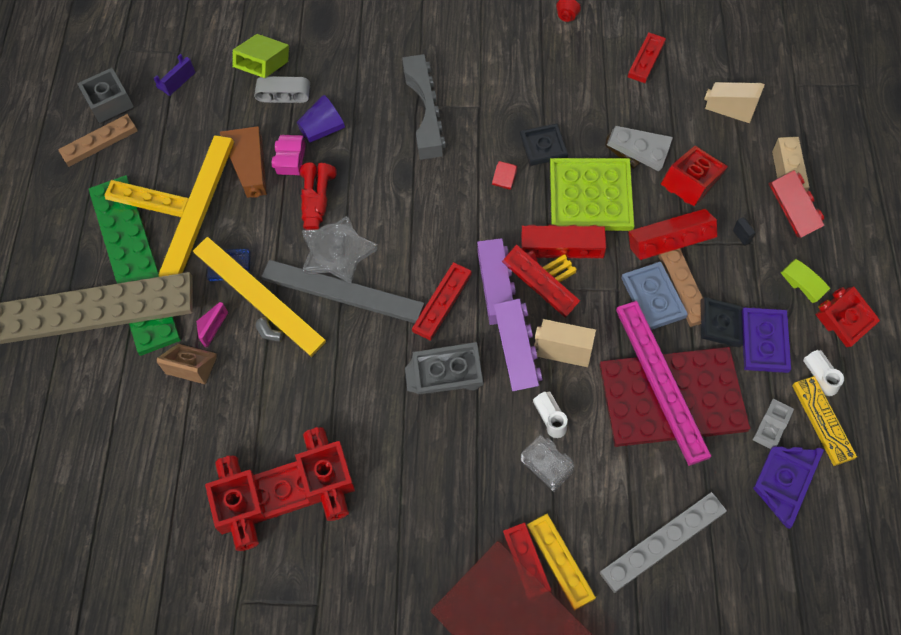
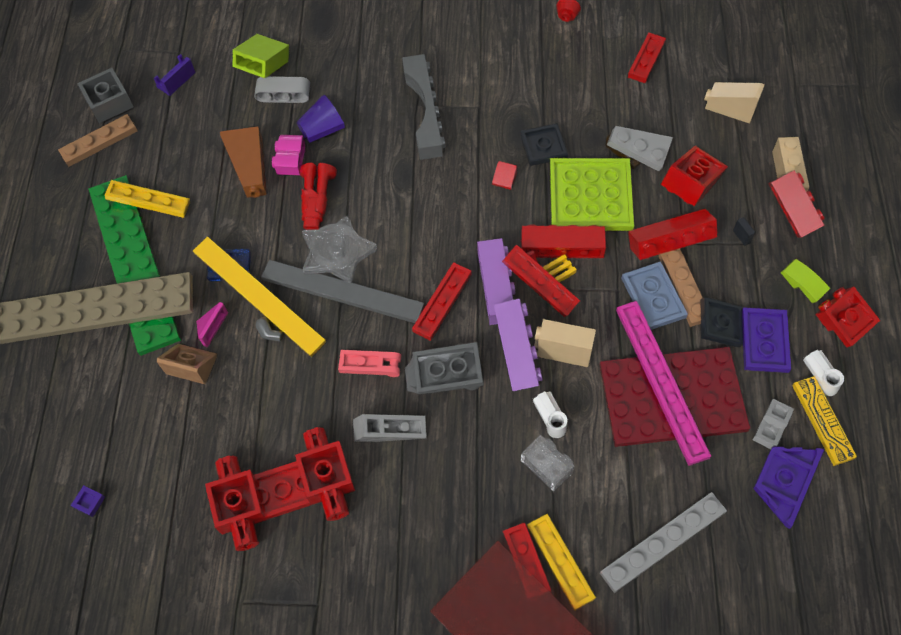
(88, 501): none -> dark purple plate
(197, 206): yellow tile -> none
(369, 362): none -> coral plate
(388, 427): none -> light grey slope

